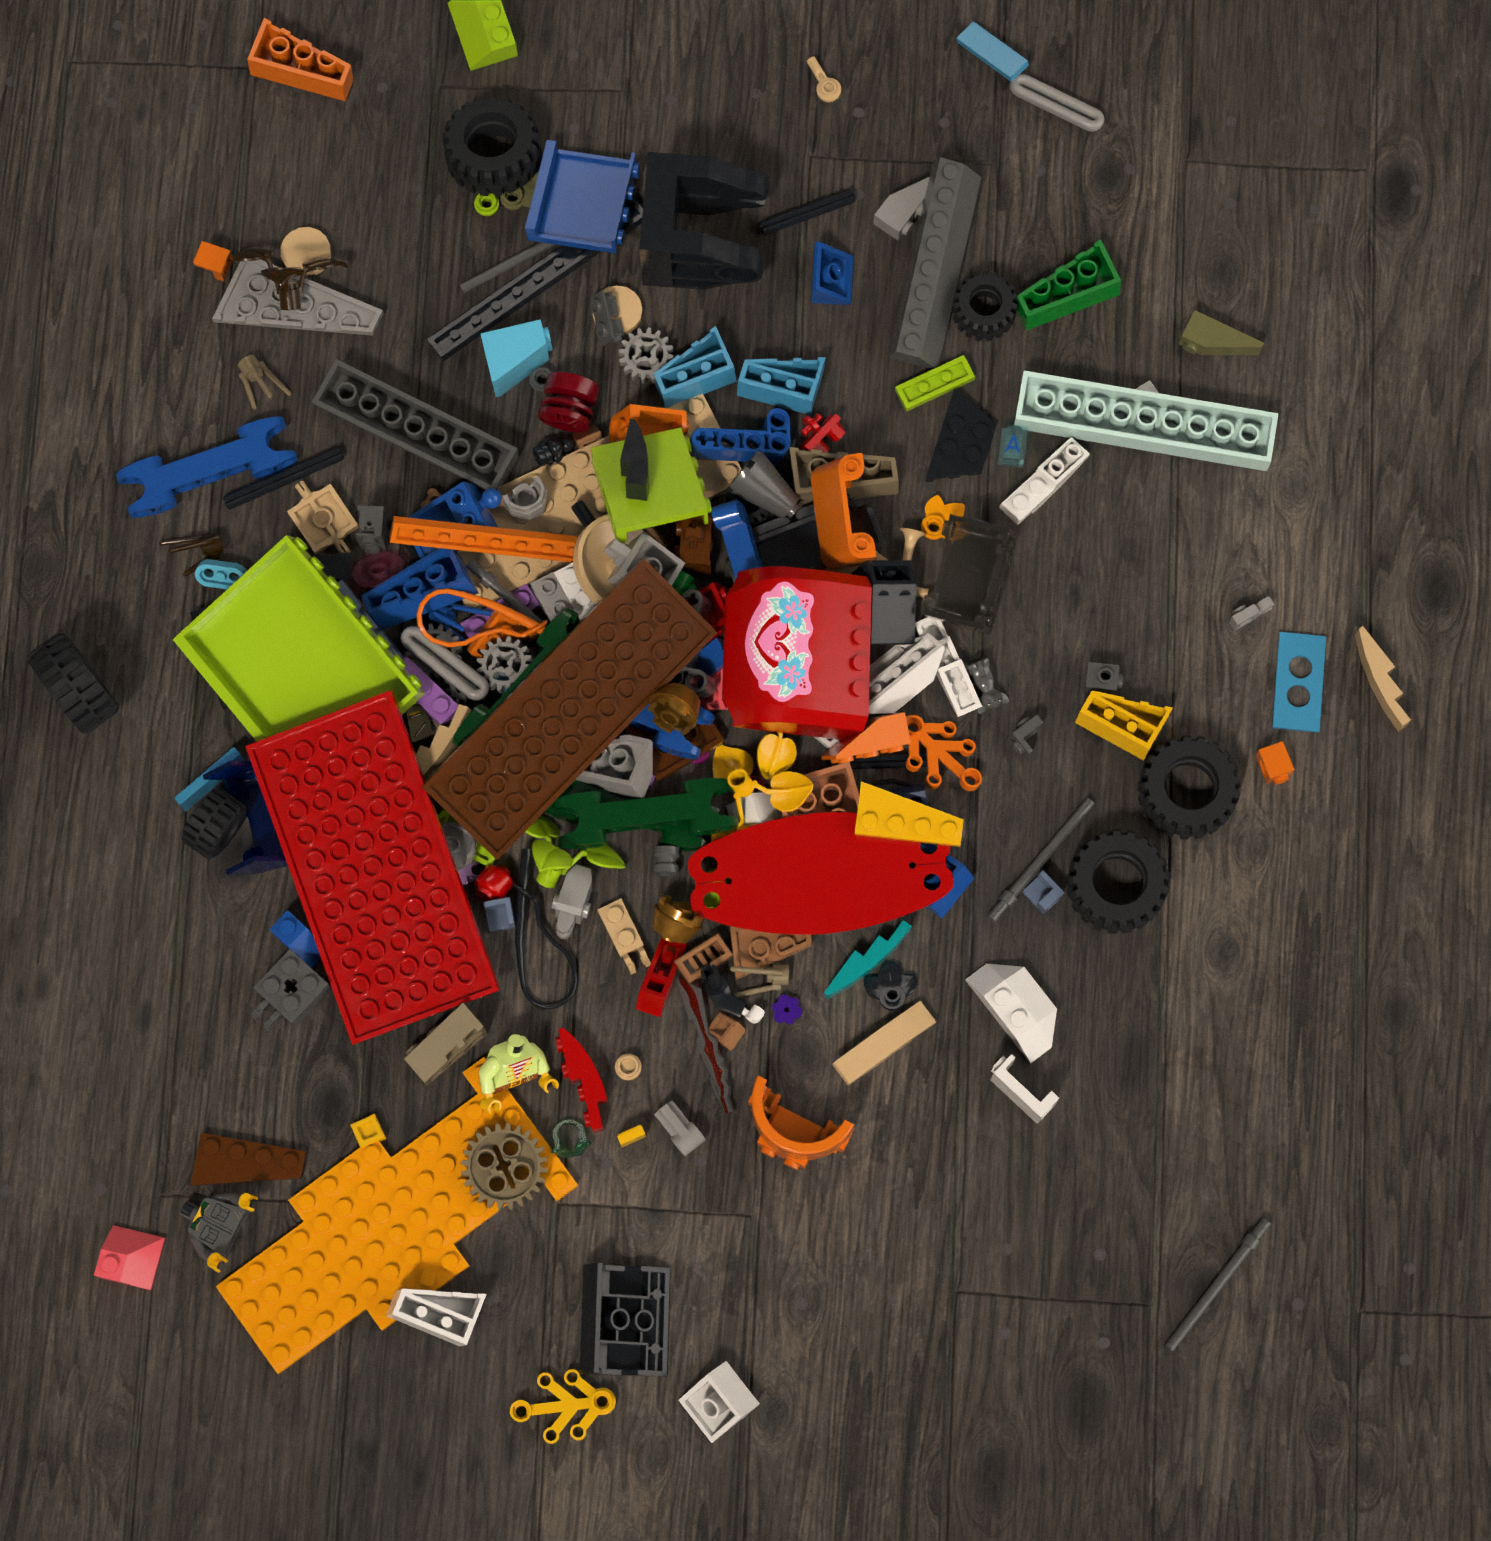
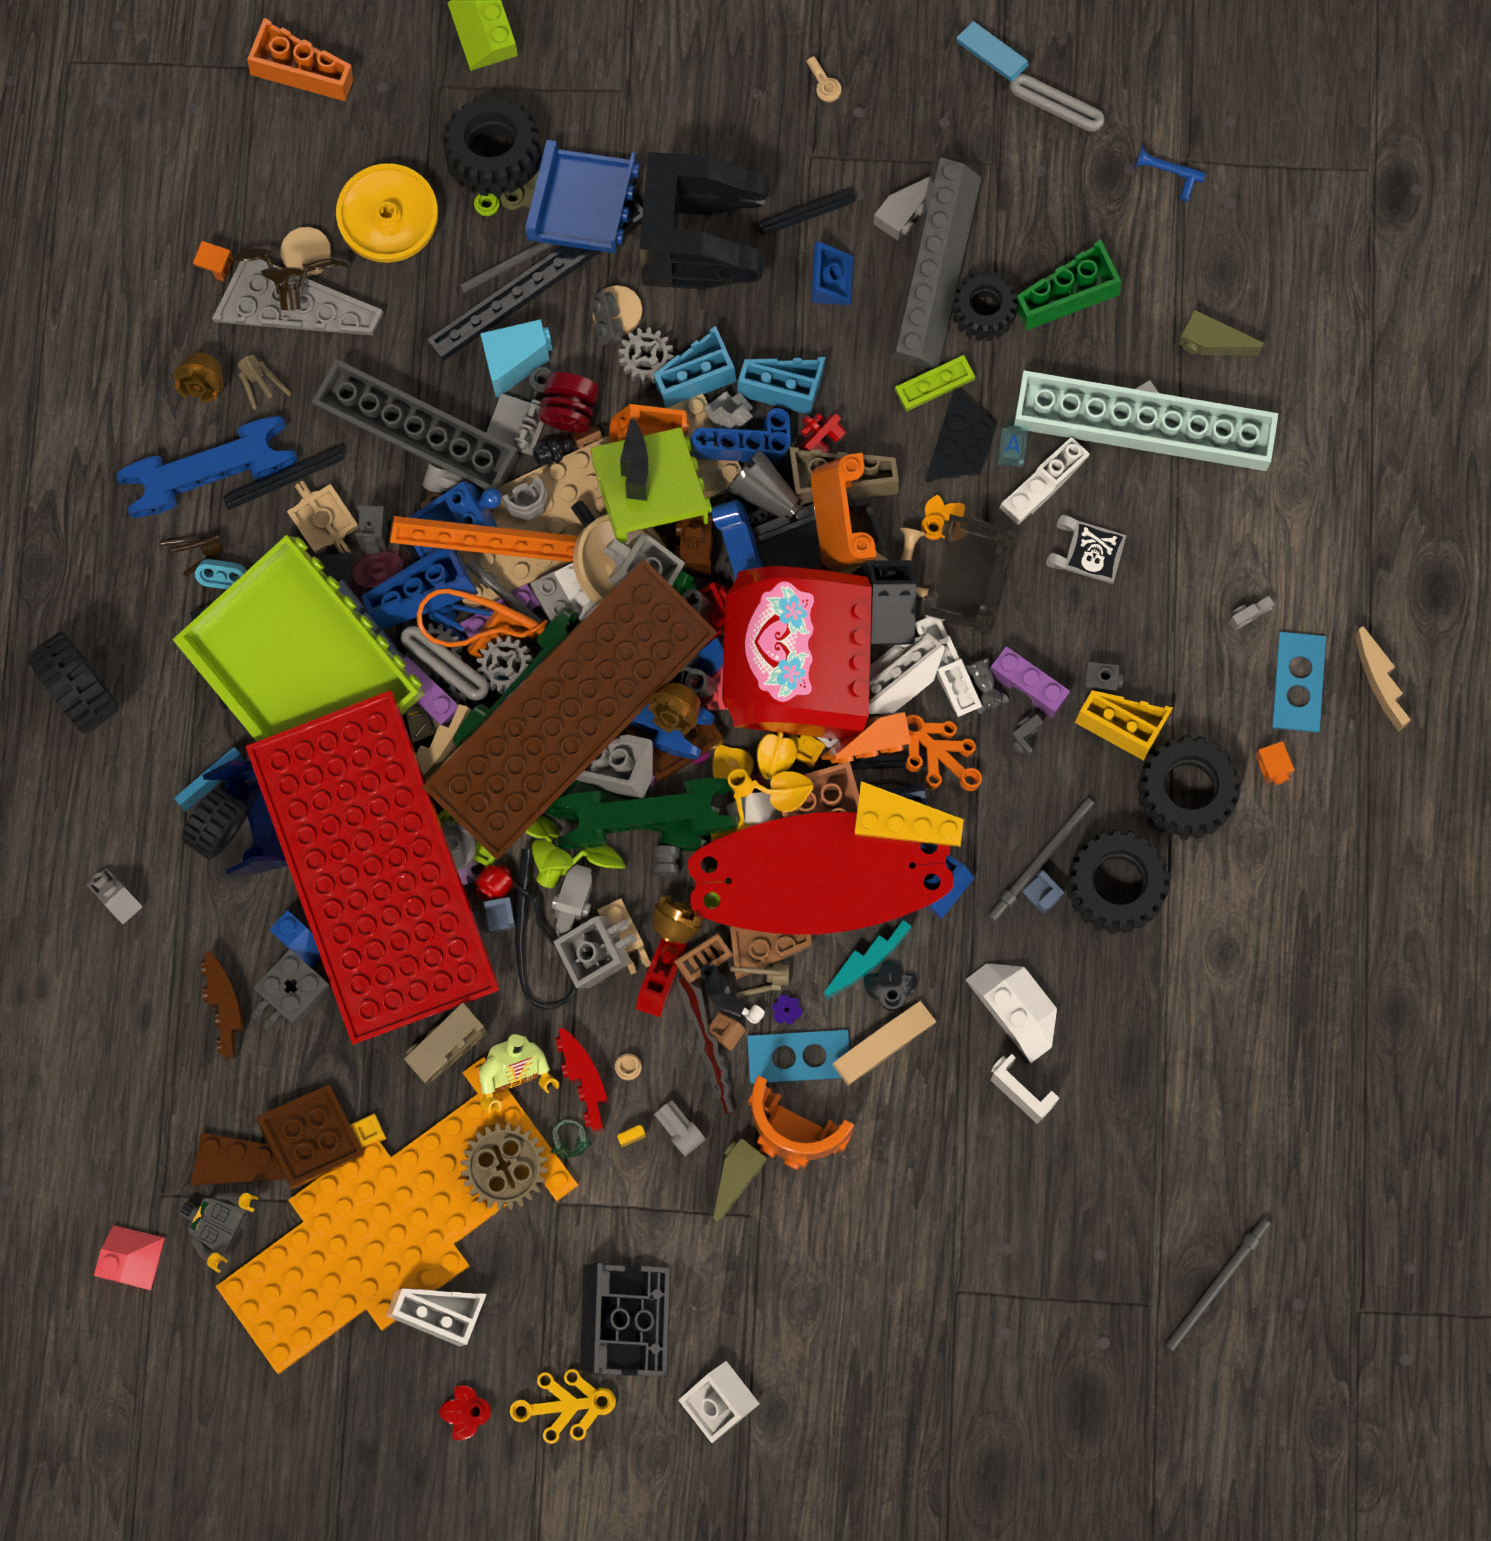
(114, 895): none -> light grey slope
(199, 377): none -> pearl gold cone
(222, 994): none -> reddish brown slope
(310, 1136): none -> reddish brown plate
(387, 213): none -> yellow dish
(440, 480): none -> light grey piece
(461, 1412): none -> red plate
(516, 423): none -> light grey hinge
(608, 950): none -> light grey hinge
(729, 411): none -> light grey hair
(738, 1171): none -> olive slope
(762, 1048): none -> dark azure piece
(808, 749): none -> yellow plate
(1039, 687): none -> medium lavender arch
(1092, 550): none -> flag
(1190, 174): none -> blue piece

